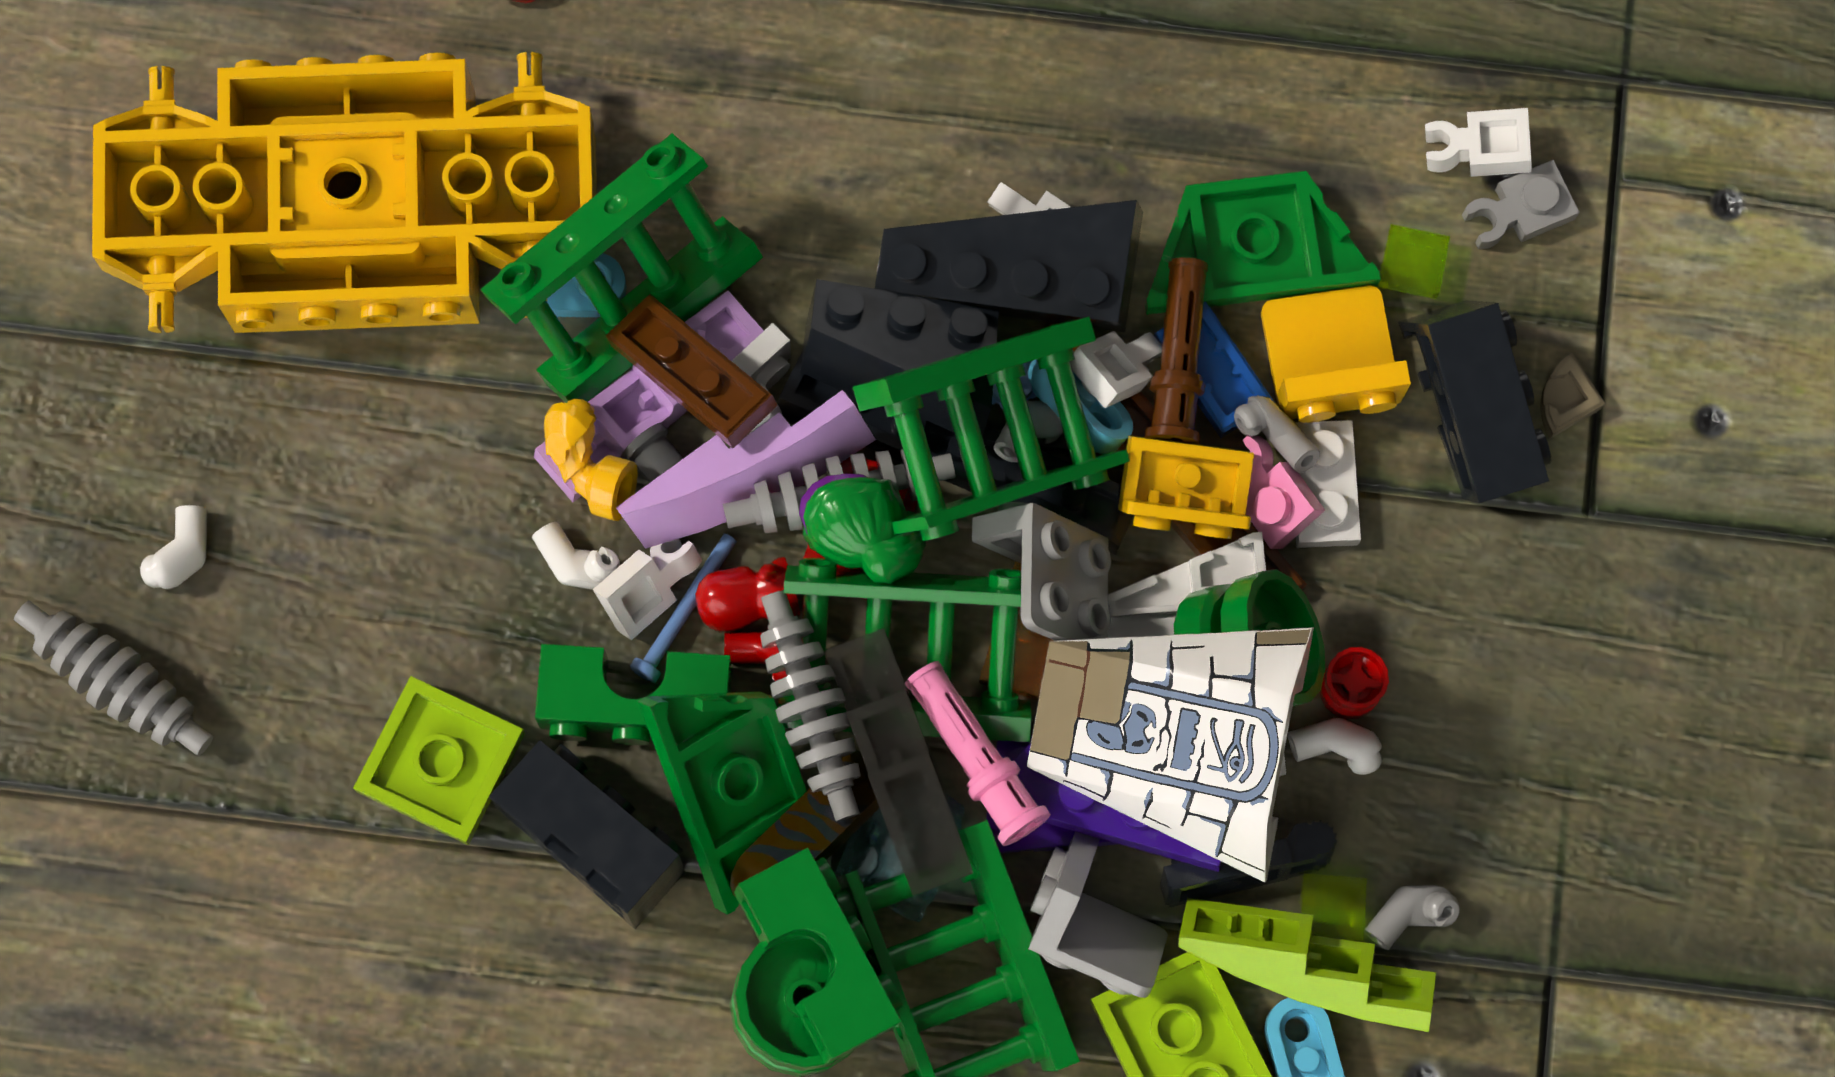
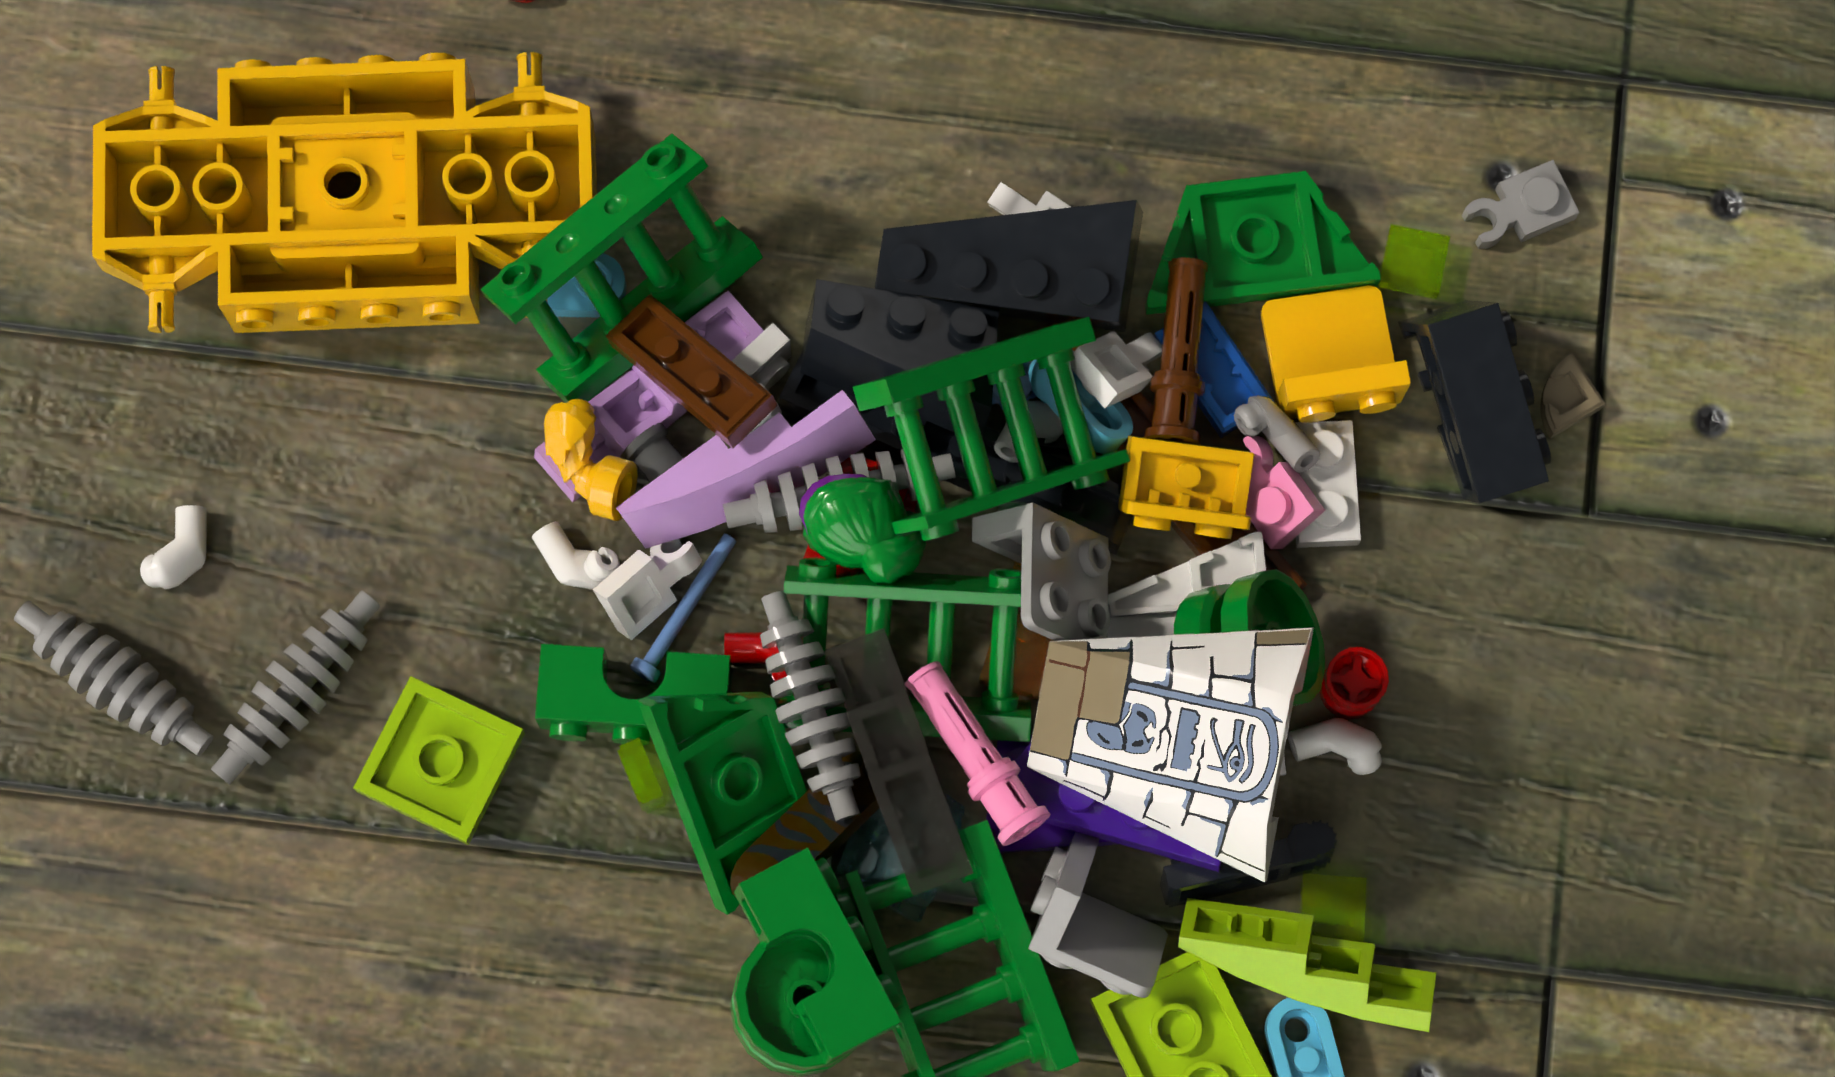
(295, 687): none -> light grey piece
(590, 831): black wedge -> none
(641, 776): none -> clear neon green tile
(733, 596): red animal -> none
(1412, 907): light grey arm -> none
(1493, 143): white plate -> none

